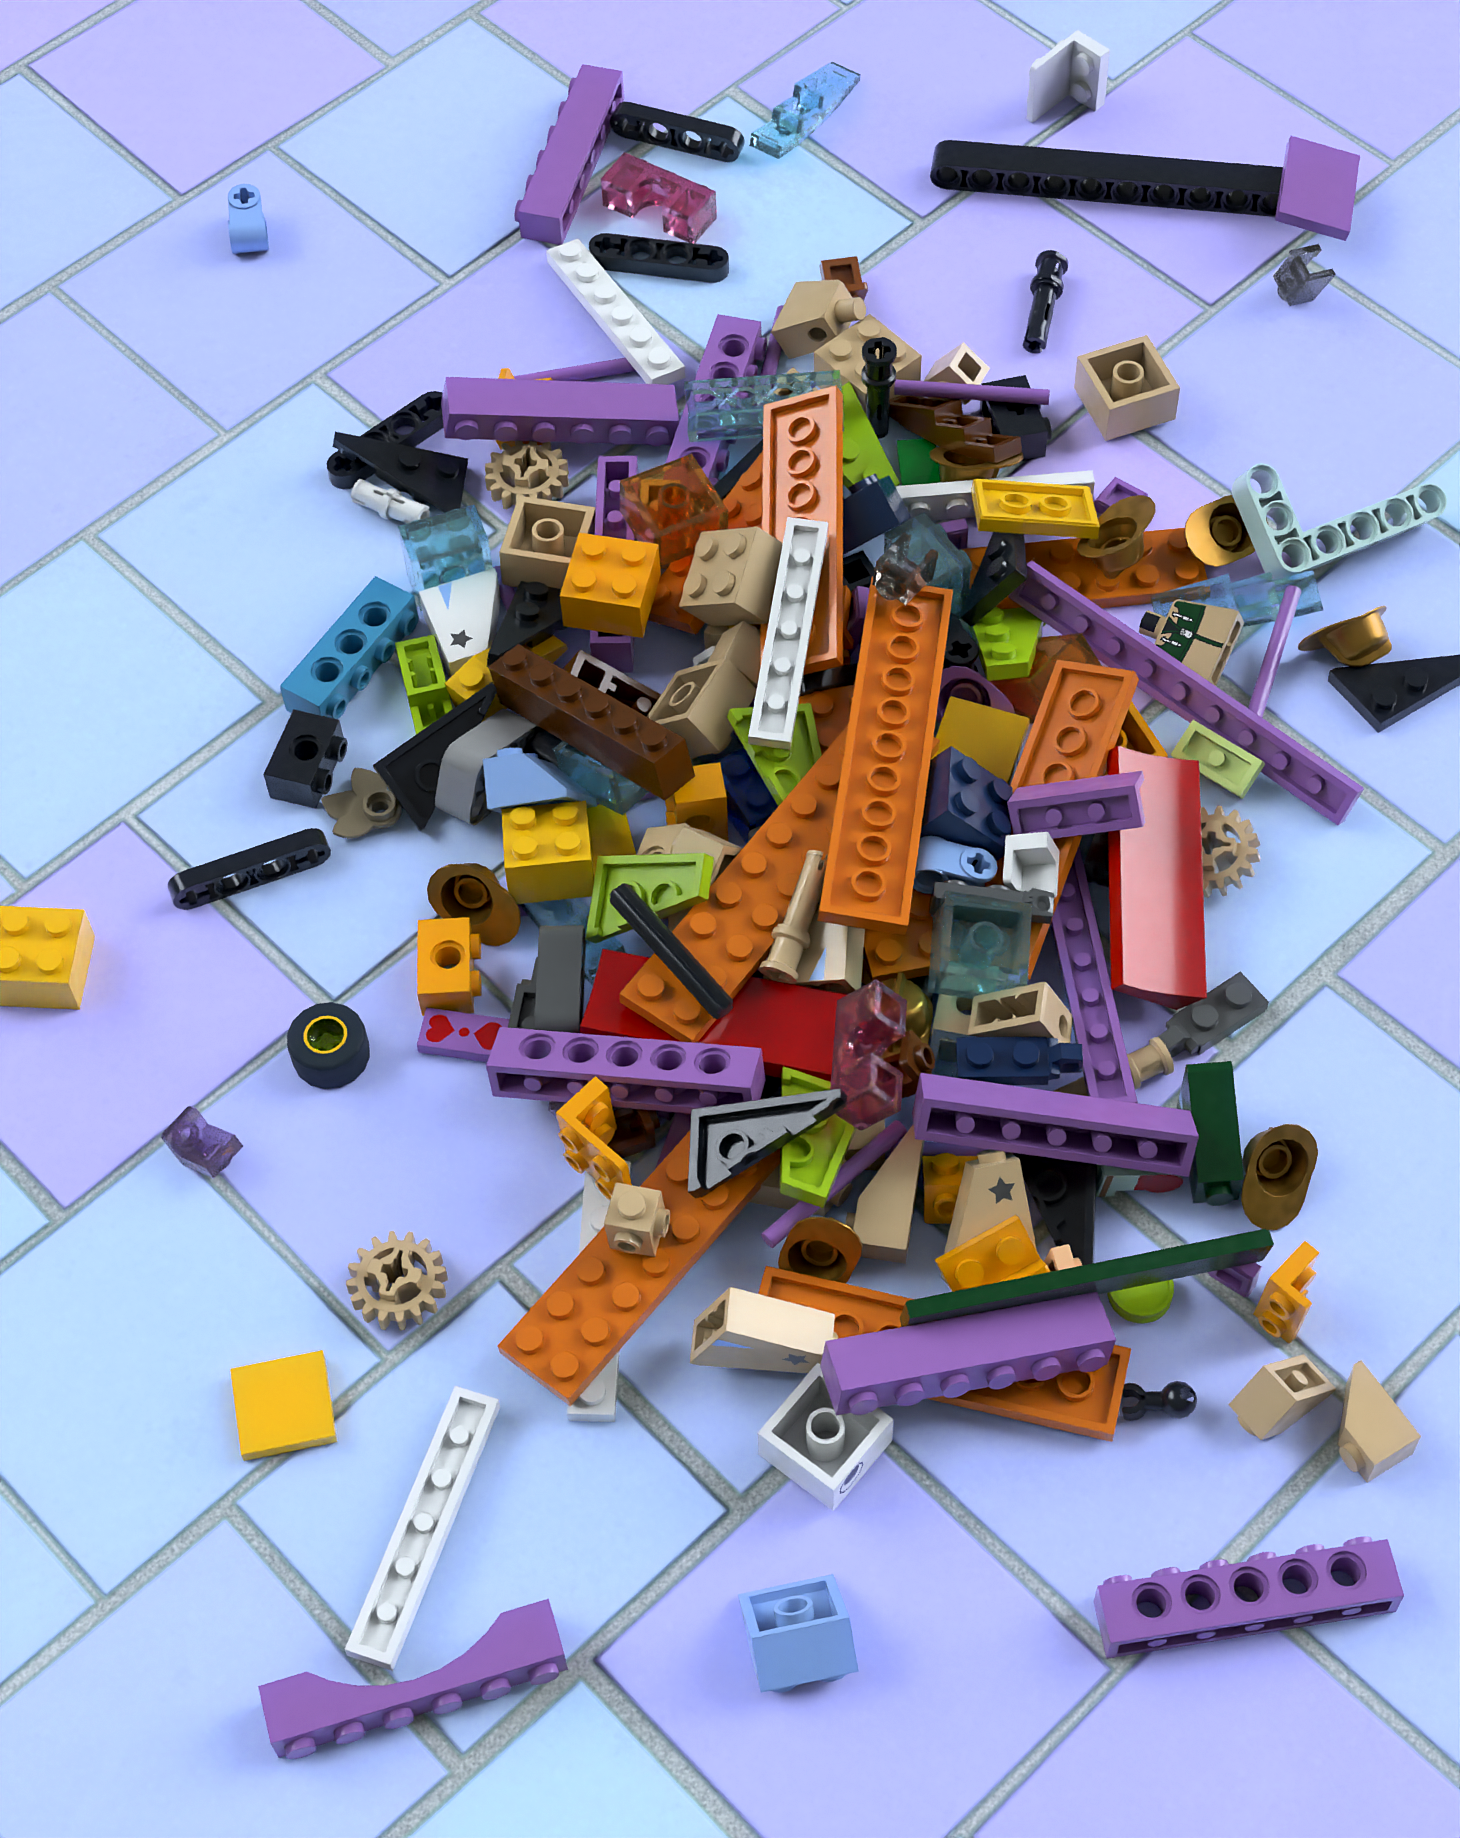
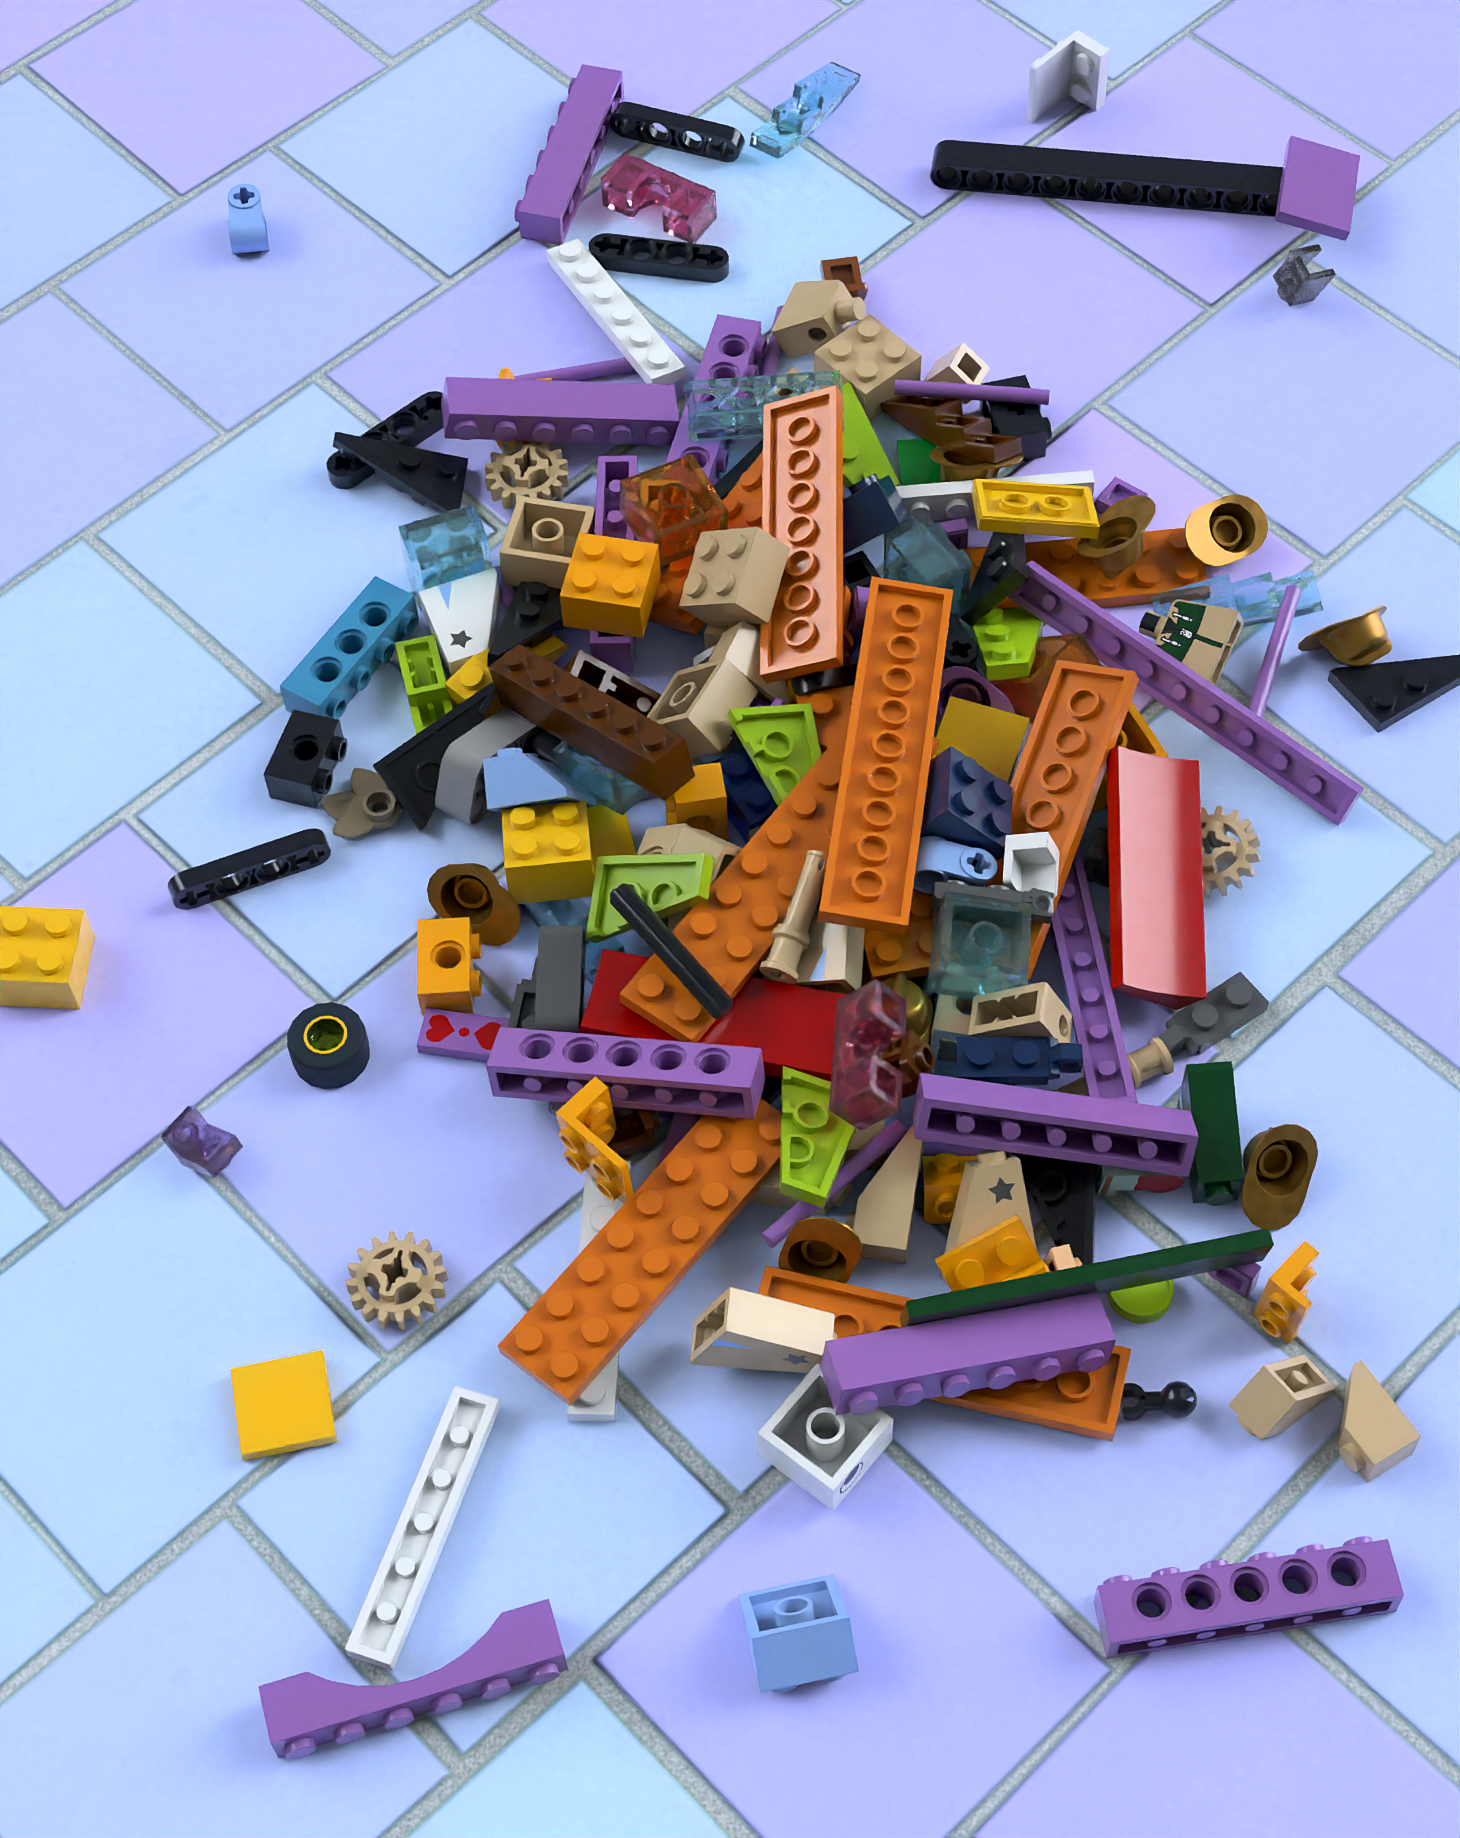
(388, 502): white pin -> none
(636, 1219): tan brick -> none
(743, 1133): wing -> none
(788, 633): white plate -> none
(878, 377): black pin -> none
(898, 576): clear smoke window -> none
(1046, 288): black pin -> none
(1079, 806): medium lavender panel -> none
(1126, 387): tan brick -> none
(1219, 759): yellowish green plate -> none
(1334, 534): light aqua beam -> none

